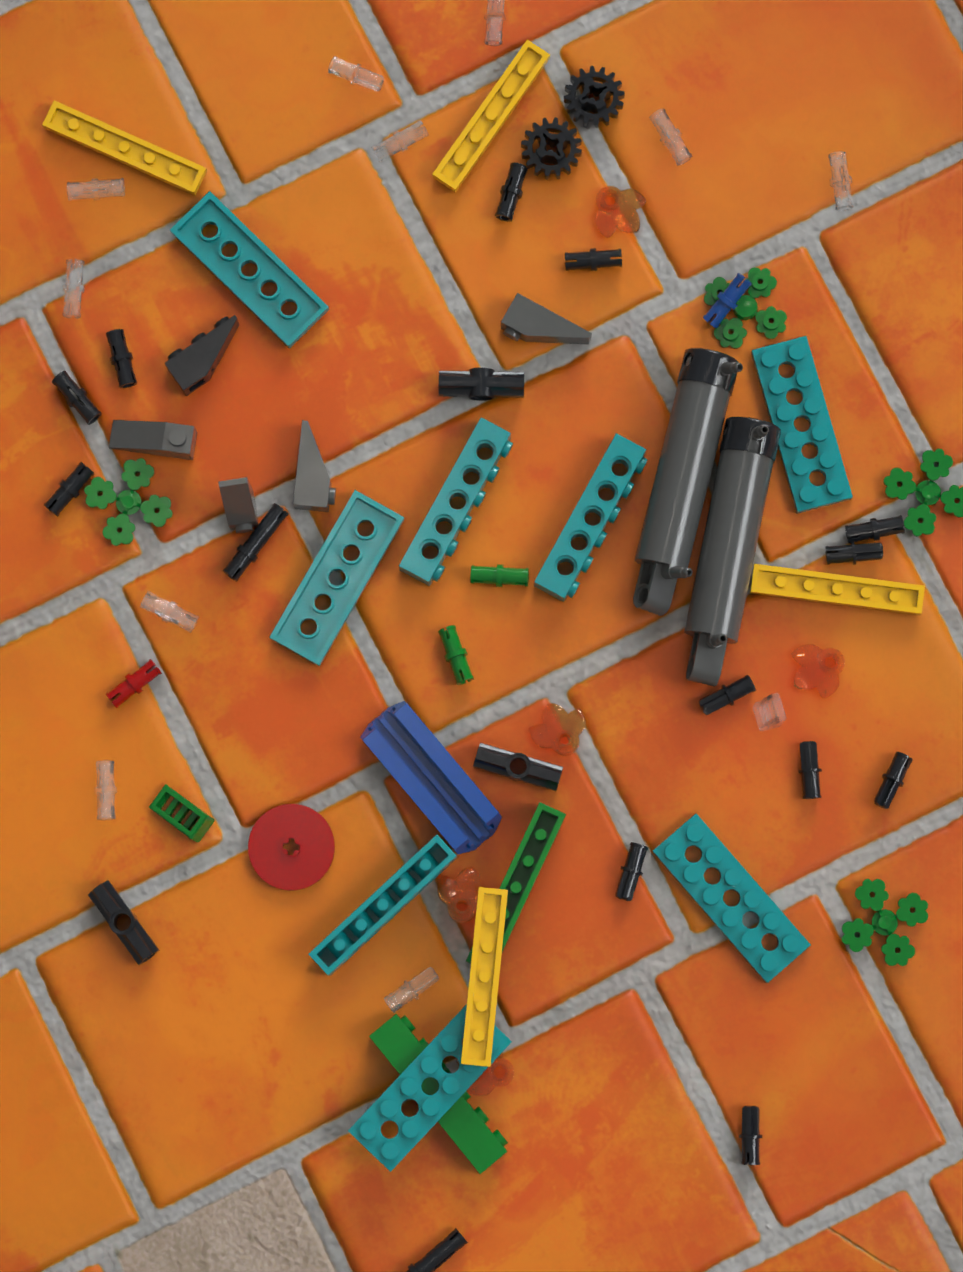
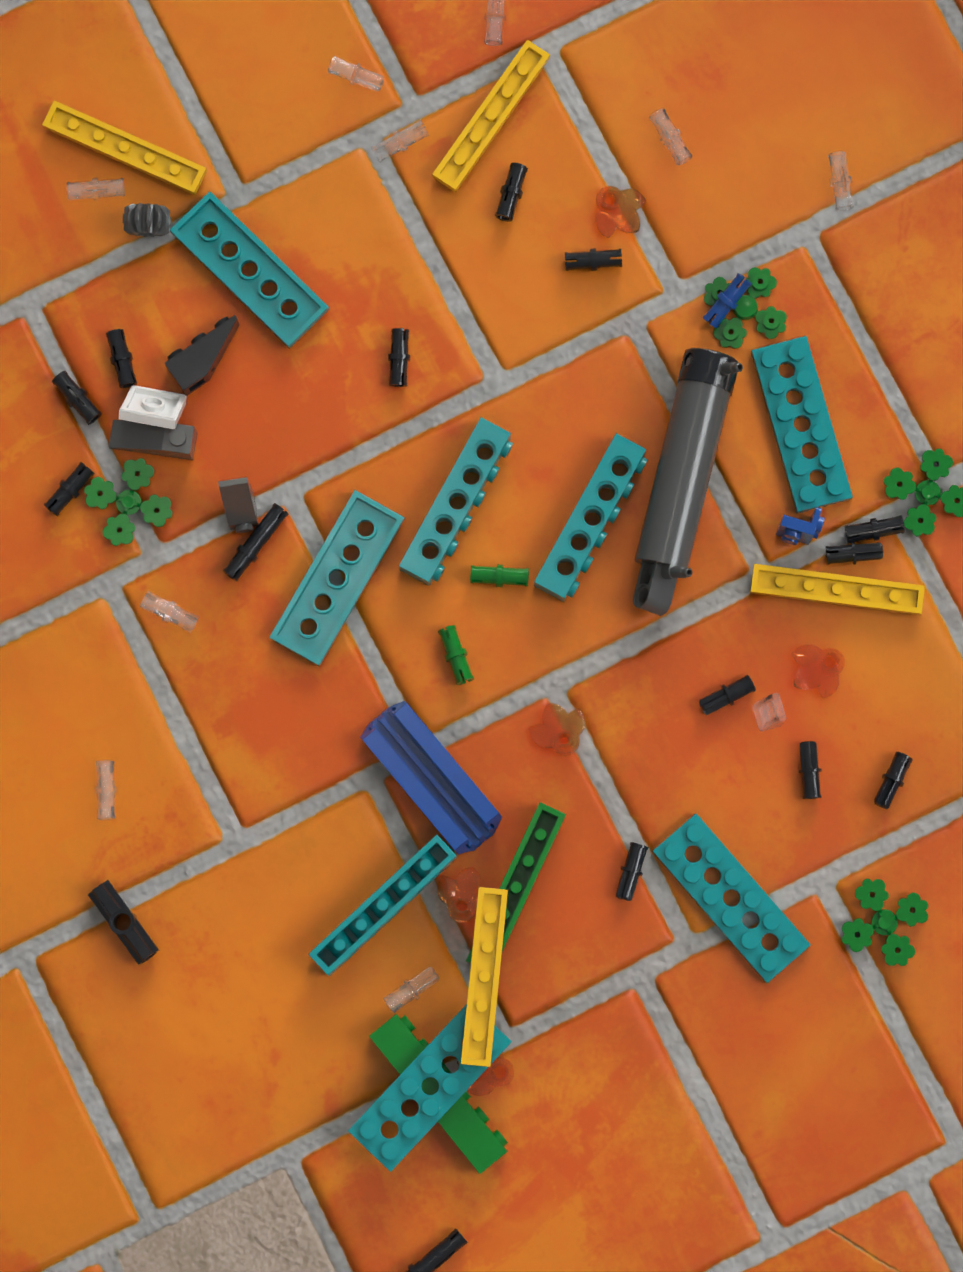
(73, 288): clear pin -> none
(133, 683): red pin -> none
(146, 220): none -> dark grey gear
(152, 407): none -> white tile
(201, 826): green slope -> none
(307, 863): red piece -> none
(312, 481): dark grey slope -> none
(399, 357): none -> black pin
(481, 384): black piece -> none
(499, 760): black piece -> none
(537, 324): dark grey slope -> none
(557, 158): black gear -> none
(589, 86): black gear -> none
(729, 543): dark grey piece -> none
(750, 1135): black axle -> none
(796, 530): none -> blue bracket

